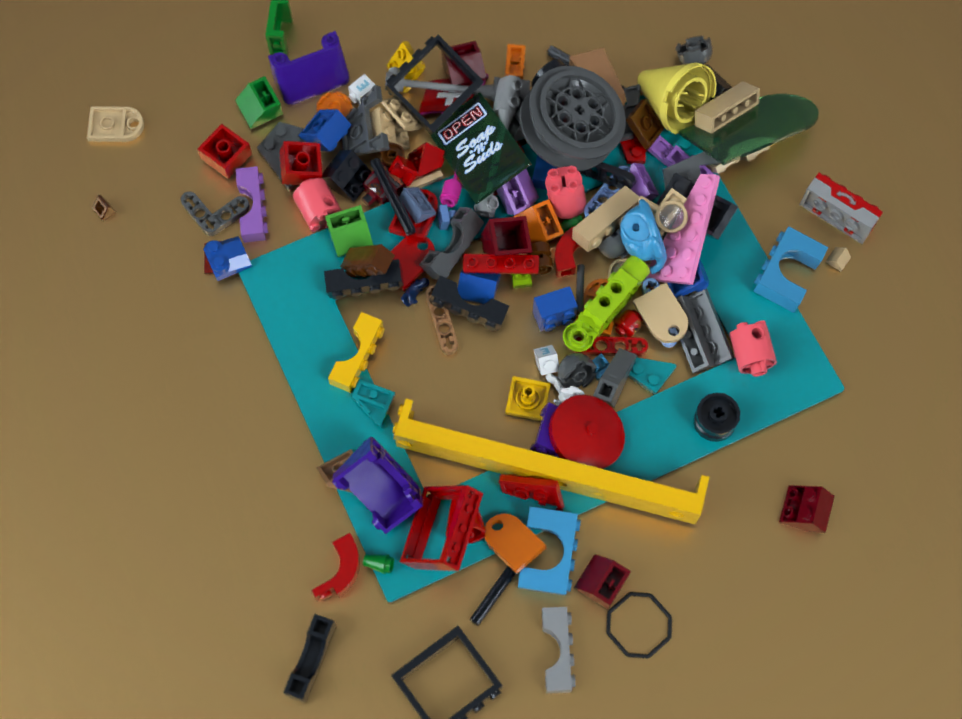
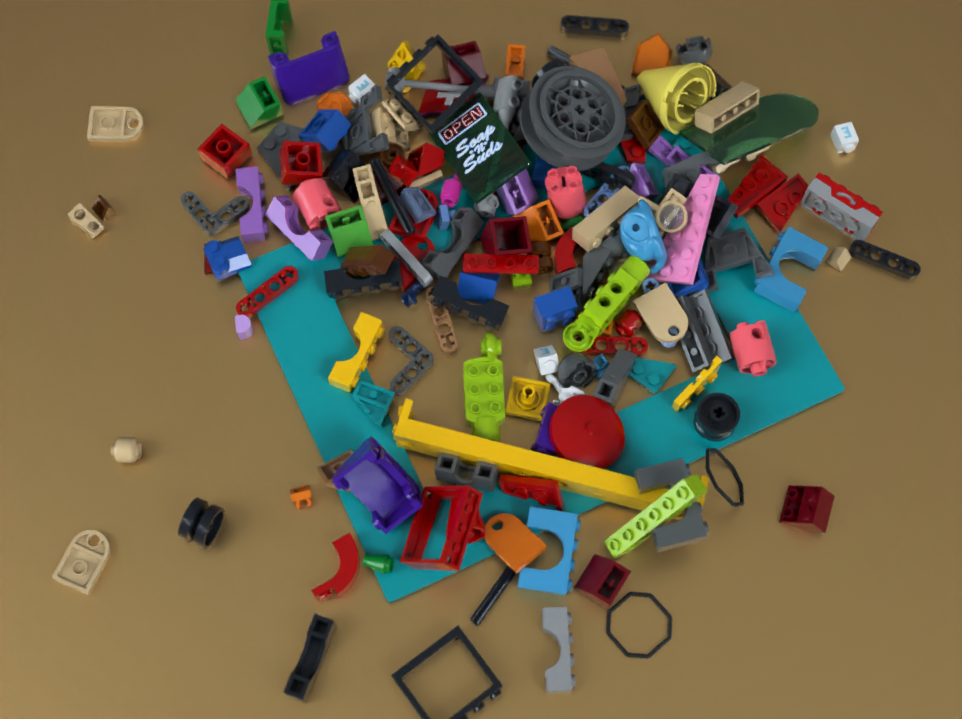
(83, 562): none -> tan tile
(85, 221): none -> tan leg
(126, 449): none -> tan head
(201, 523): none -> black wheel
(243, 326): none -> lavender brick
(265, 290): none -> red beam
(284, 215): none -> medium lavender arch
(301, 493): none -> orange tile
(370, 200): none -> tan slope
(406, 258): none -> light grey beam
(415, 357): none -> dark grey beam
(452, 470): none -> dark grey arch
(485, 390): none -> lime brick
(570, 278): none -> dark grey slope
(594, 23): none -> black beam
(594, 269): none -> dark grey slope
(651, 54): none -> orange tile
(656, 515): none -> lime brick
(688, 529): none -> dark grey arch
(692, 389): none -> yellow wing
(714, 481): none -> black piece
(731, 251): none -> dark grey wing
(757, 184): none -> red wing
(782, 202): none -> red wing
(844, 137): none -> white brick
(883, 262): none -> black beam

